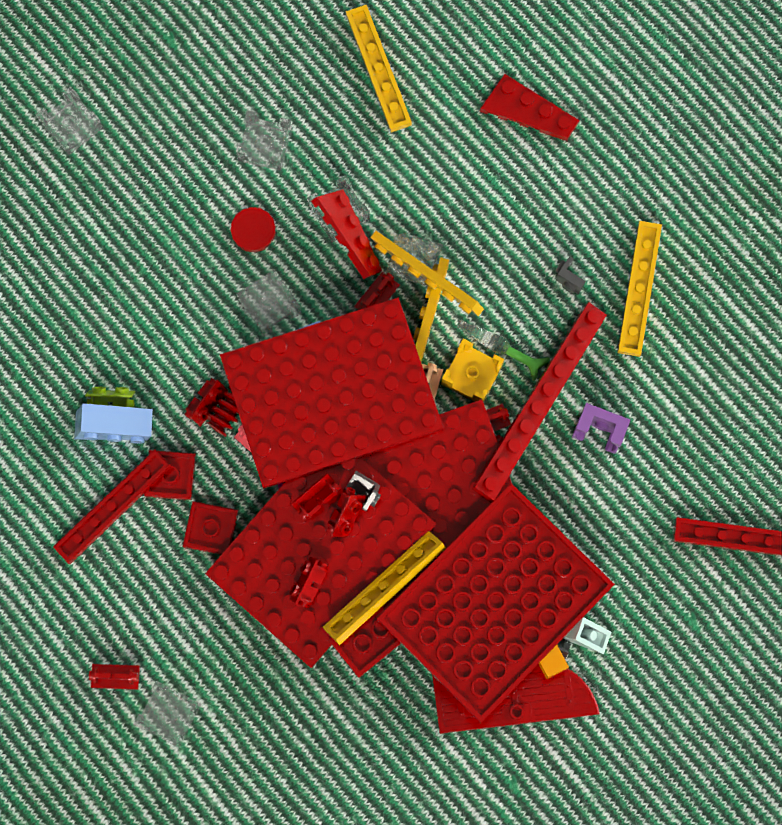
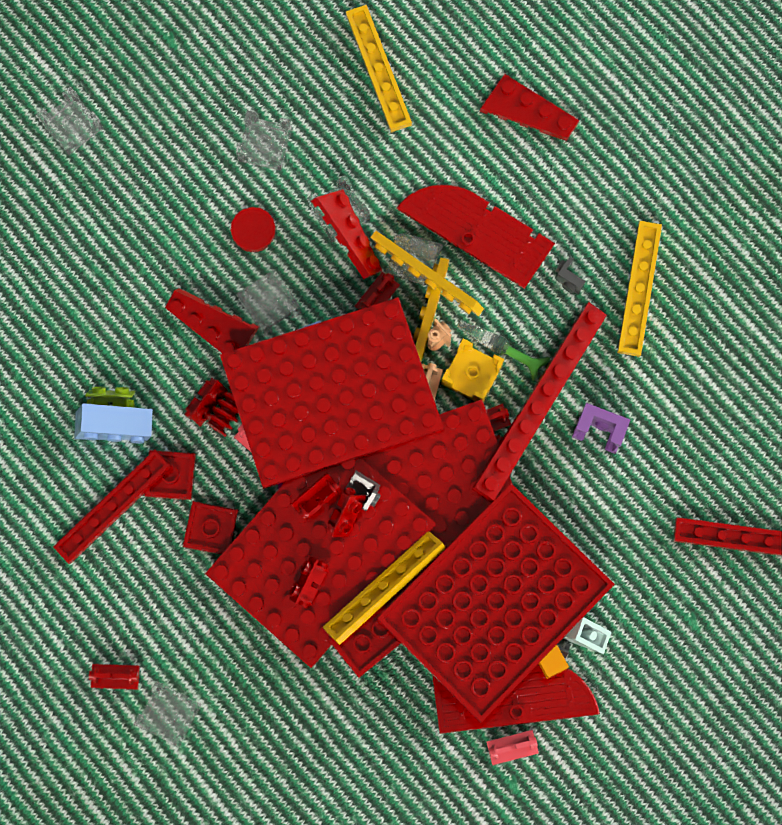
(210, 322): none -> red wing
(439, 336): none -> light nougat hinge
(484, 234): none -> red door
(512, 747): none -> coral hinge

